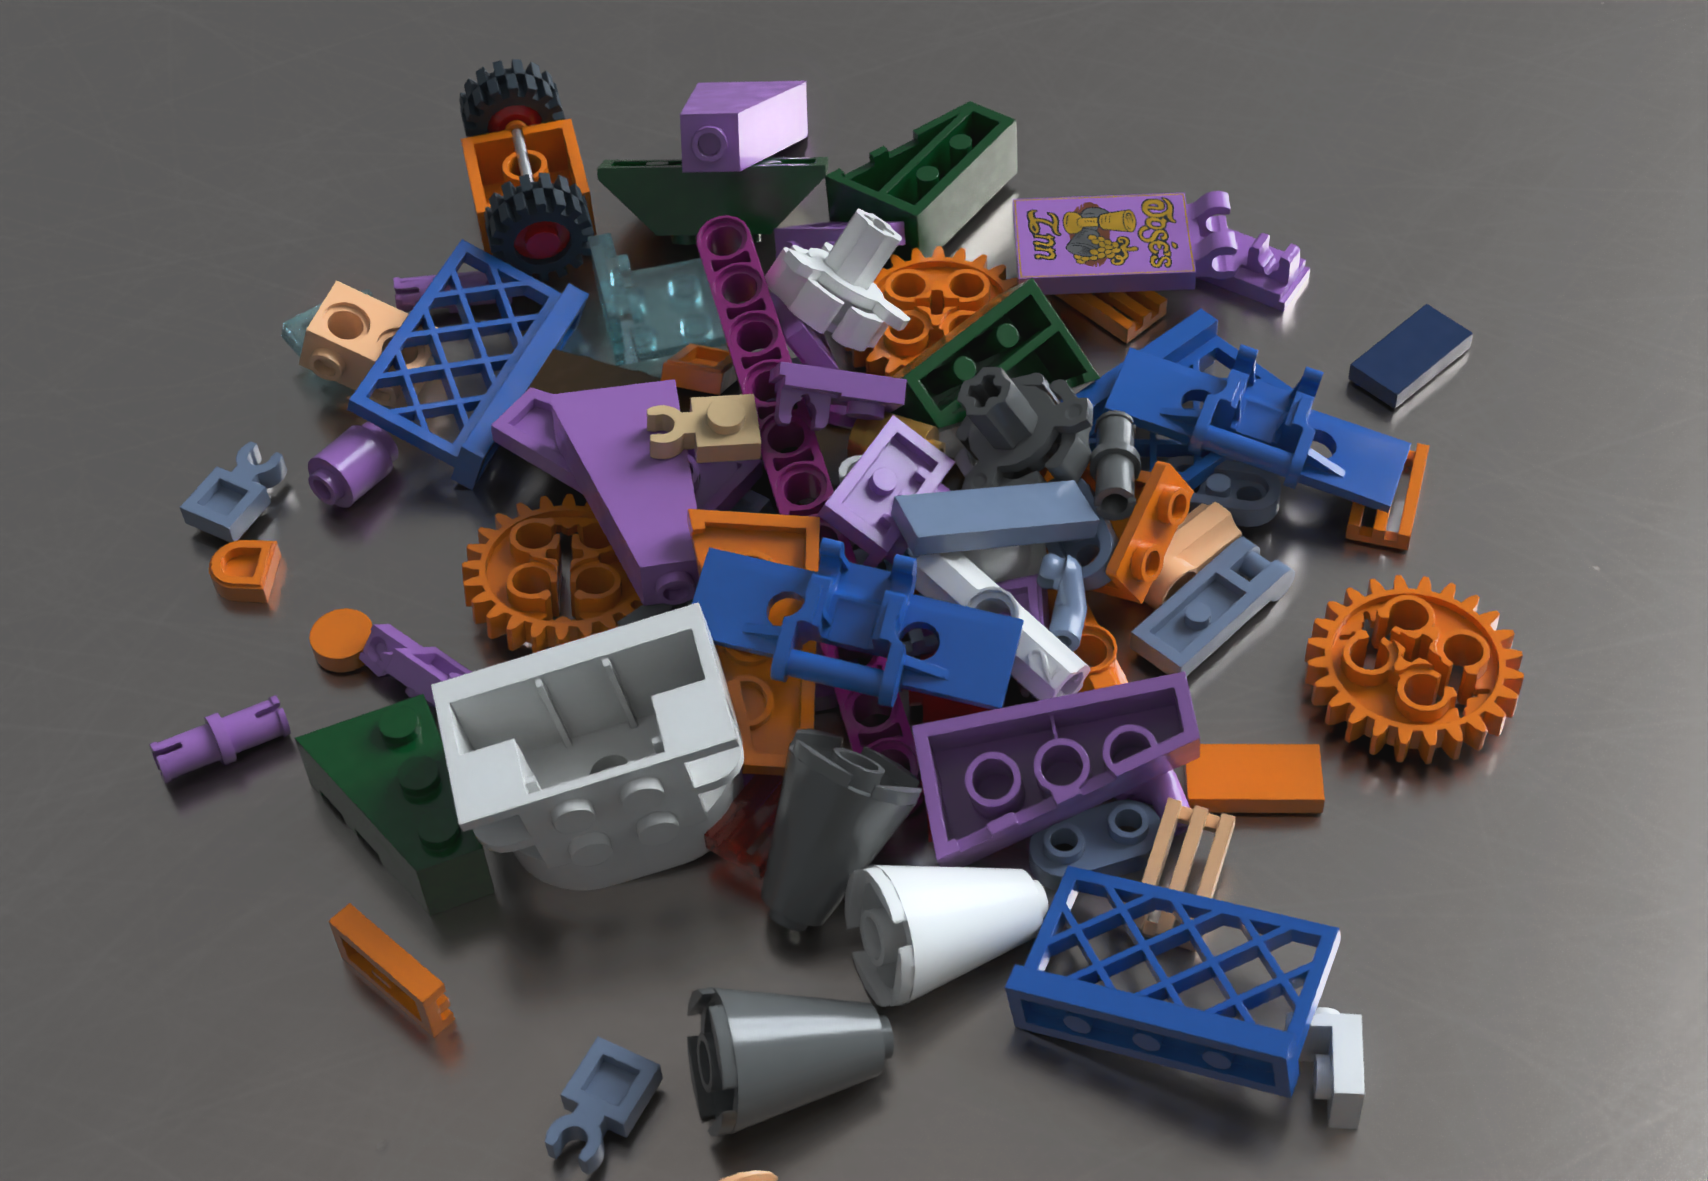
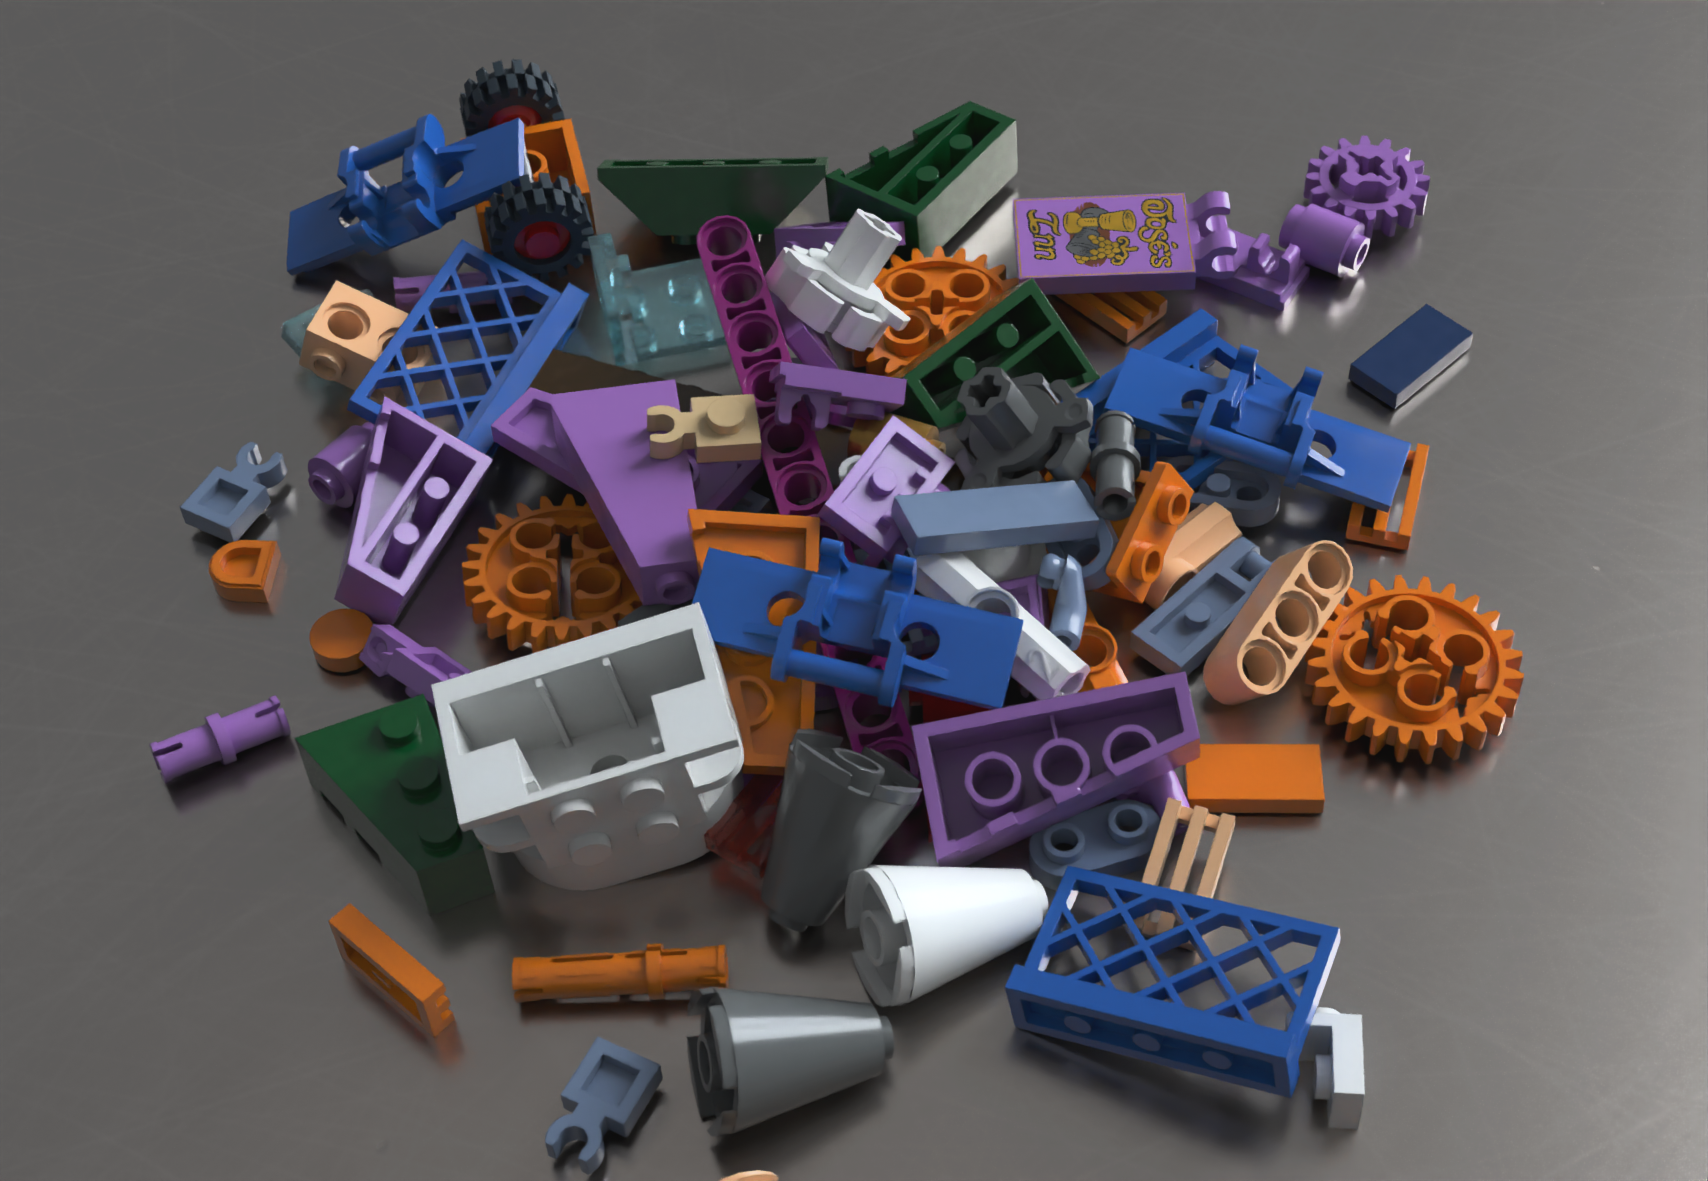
(405, 510): none -> medium lavender wedge
(411, 207): none -> blue piece
(608, 974): none -> orange pin
(700, 369): orange tile -> none
(740, 123): medium lavender slope -> none
(1302, 612): none -> light nougat beam
(1325, 238): none -> medium lavender brick
(1368, 184): none -> medium lavender gear

